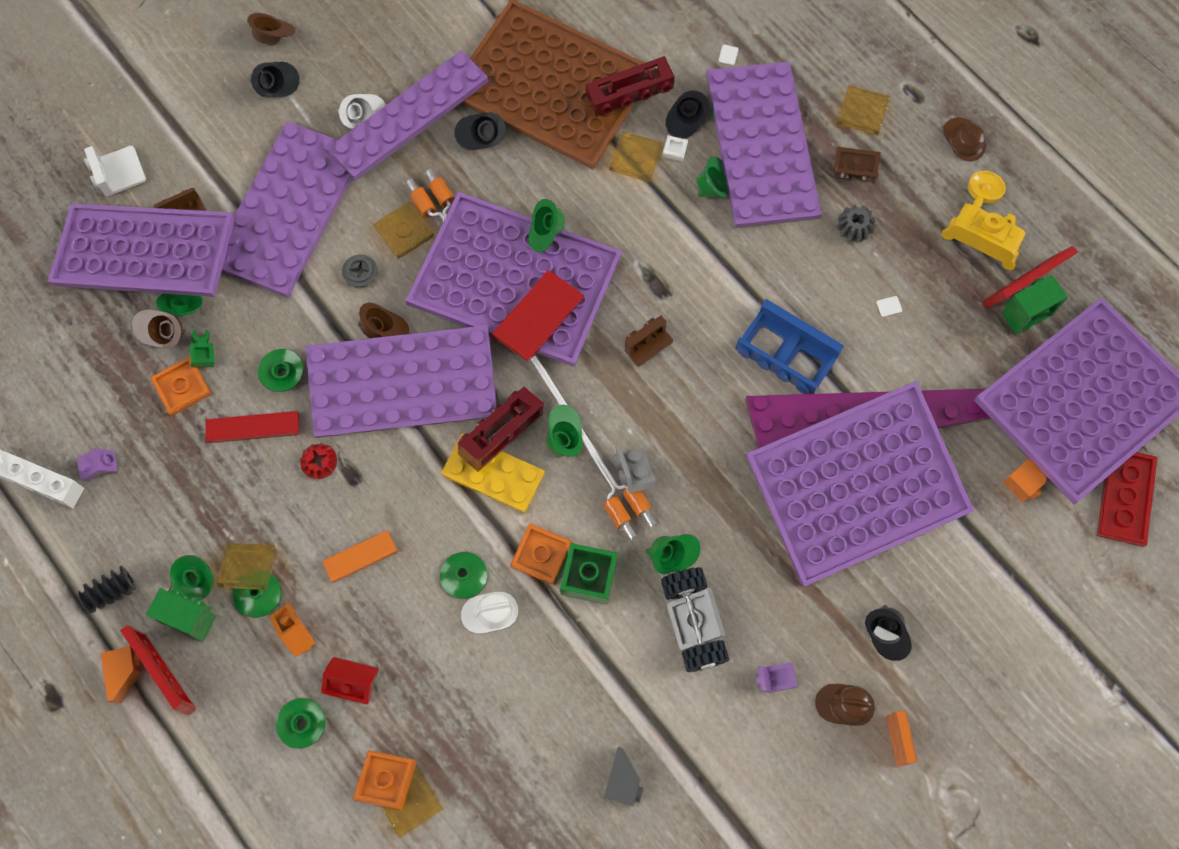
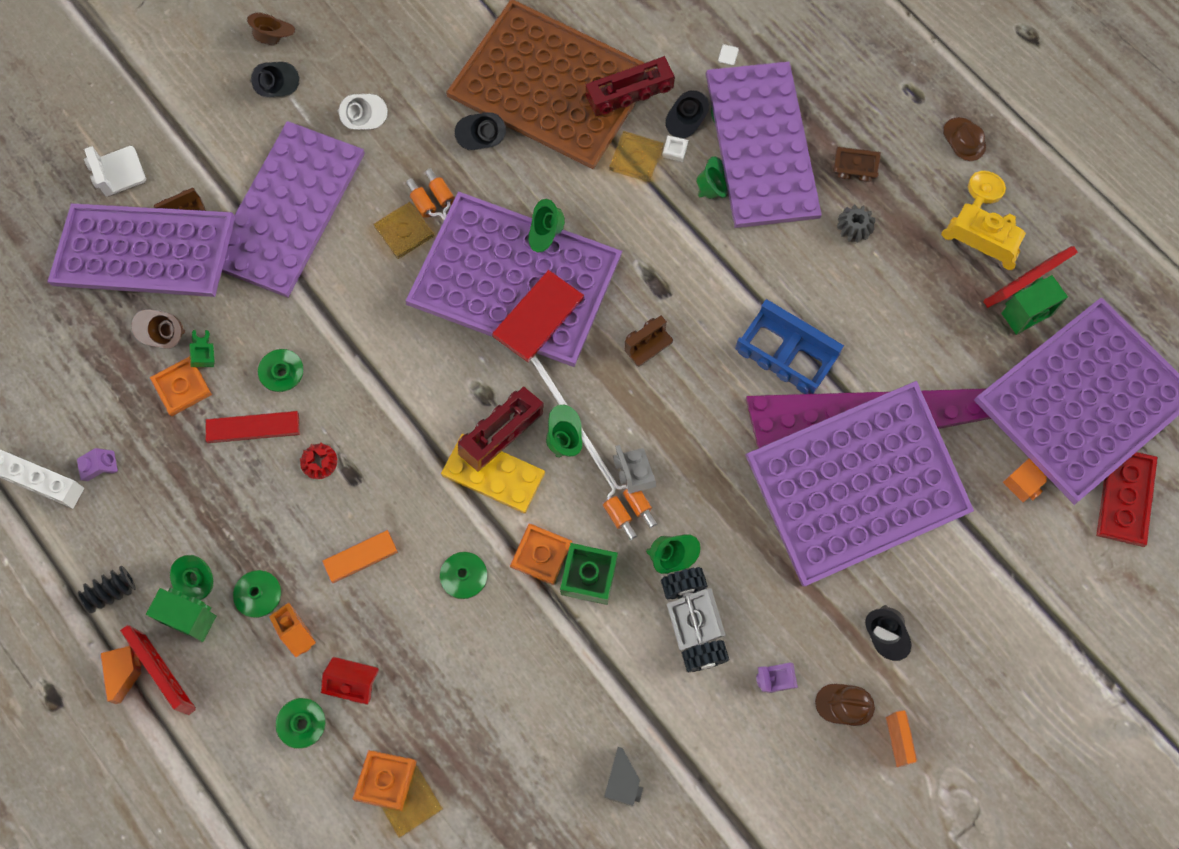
(178, 304): green dish -> none
(246, 566): clear yellow tile -> none
(354, 264): dark grey gear -> none
(379, 322): reddish brown piece -> none
(401, 381): medium lavender plate -> none
(408, 115): medium lavender plate -> none
(489, 612): white piece -> none
(863, 110): clear yellow tile -> none
(889, 306): white sticker -> none

